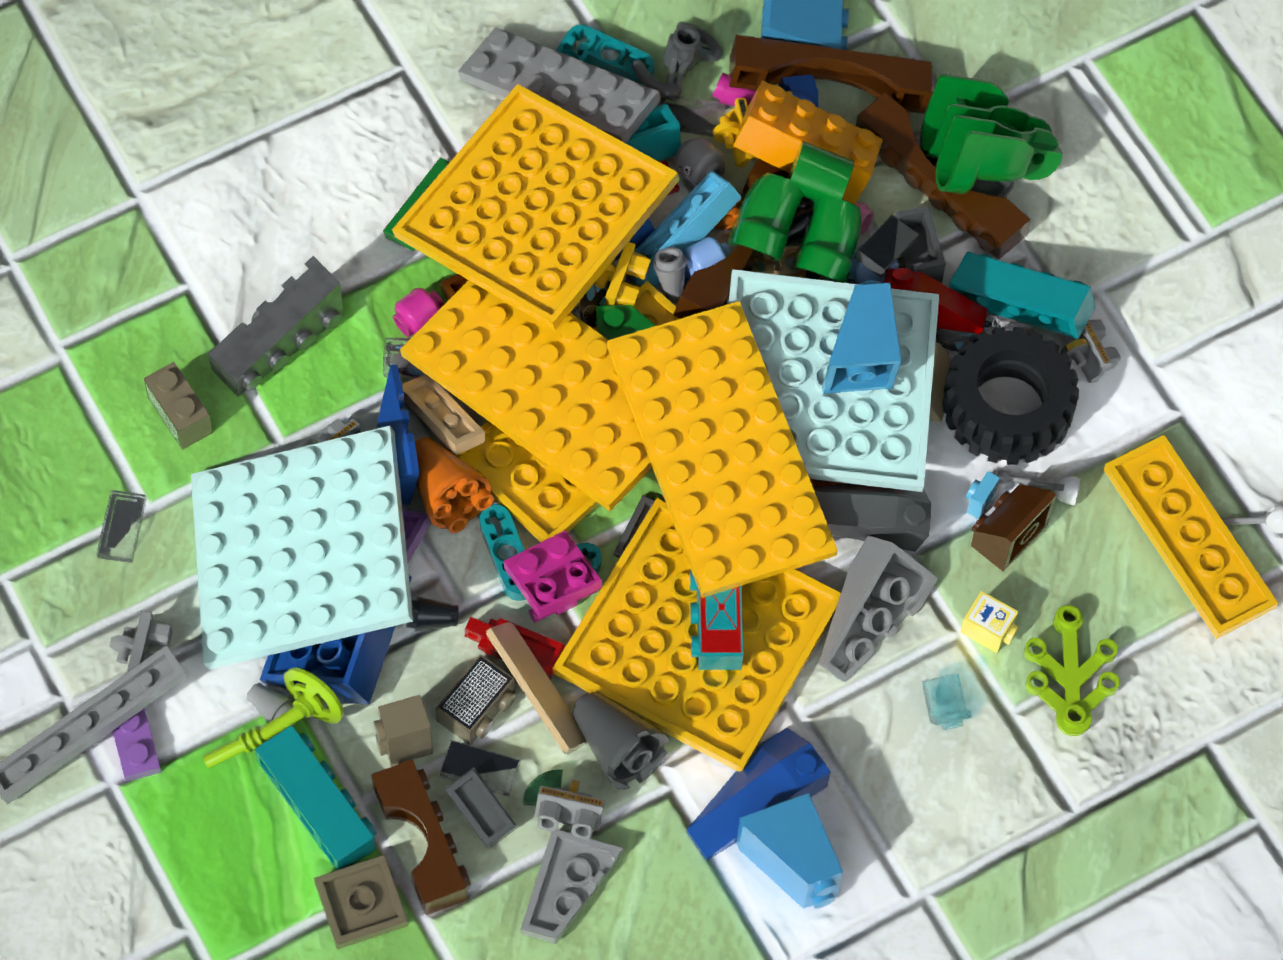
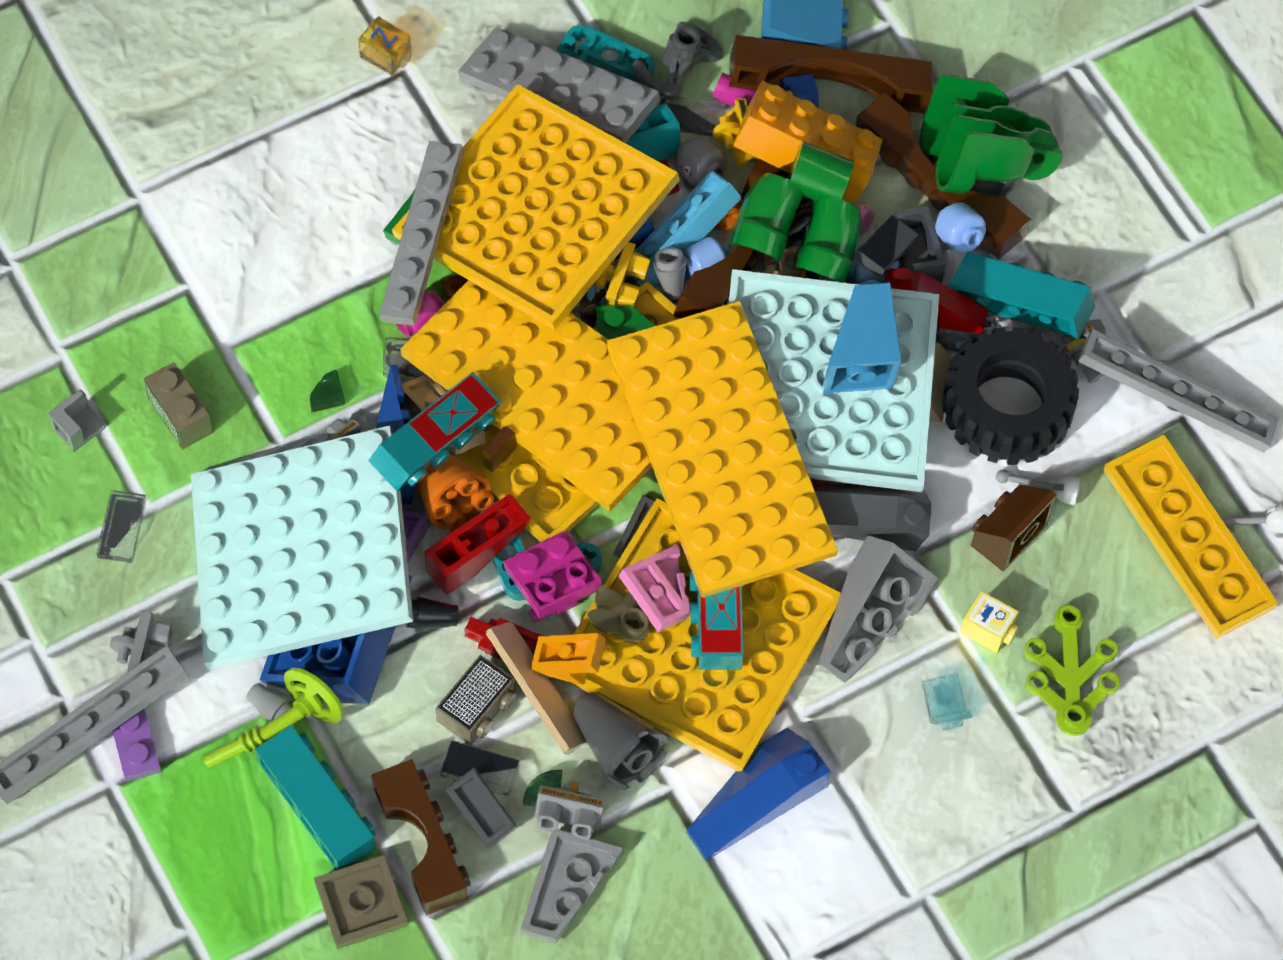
(75, 421): none -> light grey panel
(279, 329): flat silver wedge -> none
(327, 393): none -> clear green tile
(385, 46): none -> clear yellow brick
(403, 730): dark tan brick -> none
(421, 233): none -> light grey plate
(434, 432): none -> teal brick
(474, 544): none -> red slope
(499, 448): none -> reddish brown tile
(568, 656): none -> light orange slope
(617, 612): none -> olive plate
(659, 588): none -> bright pink wing
(793, 851): dark azure slope -> none
(960, 227): none -> light blue head
(981, 494): medium azure plate -> none
(1178, 390): none -> light grey plate

